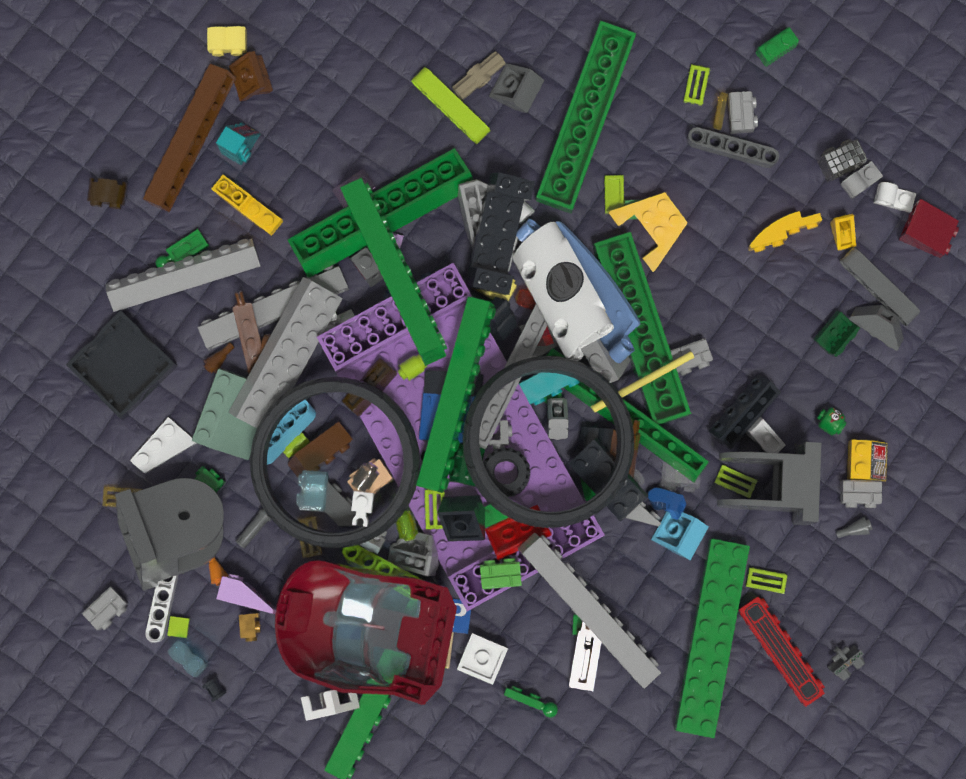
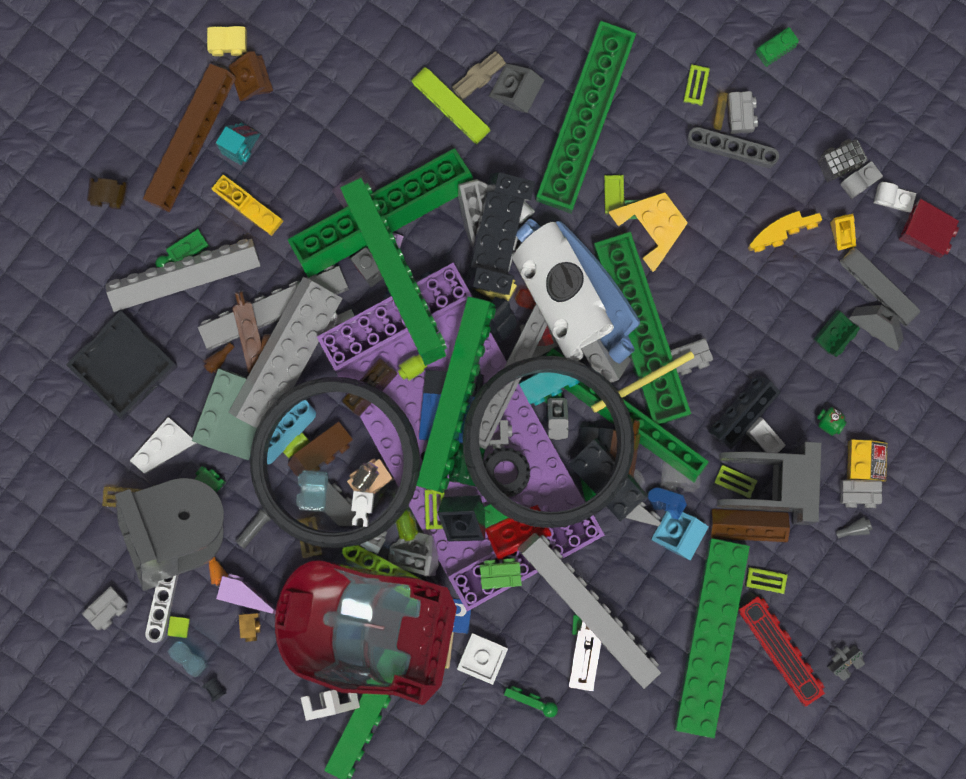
(750, 525): none -> reddish brown panel

